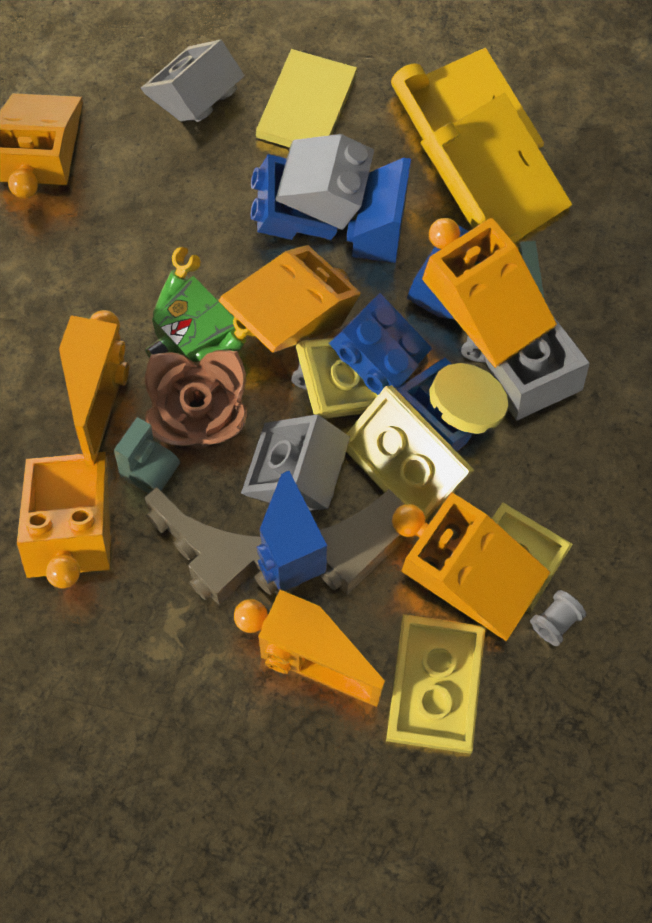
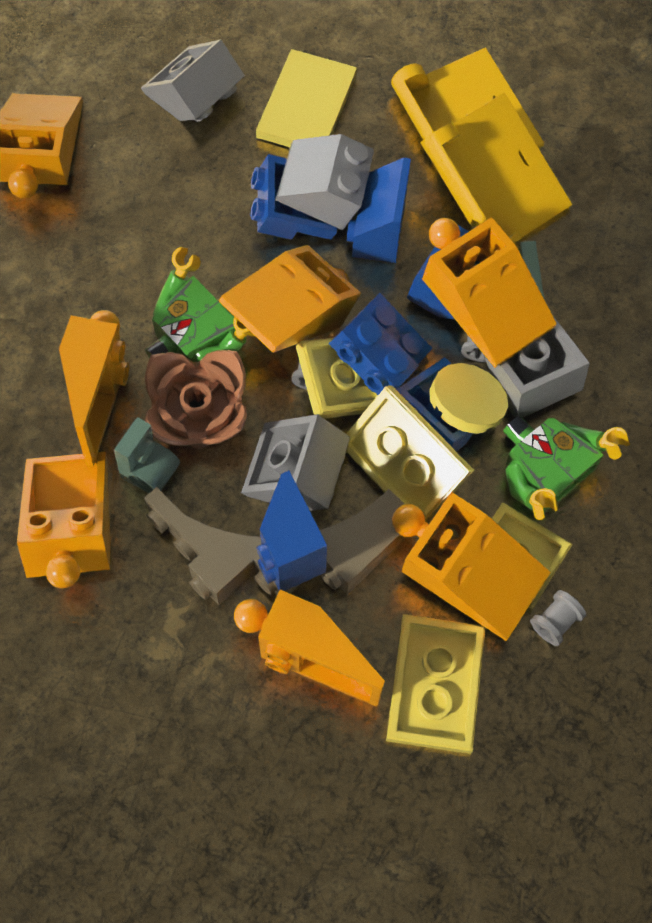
(554, 460): none -> bright green torso

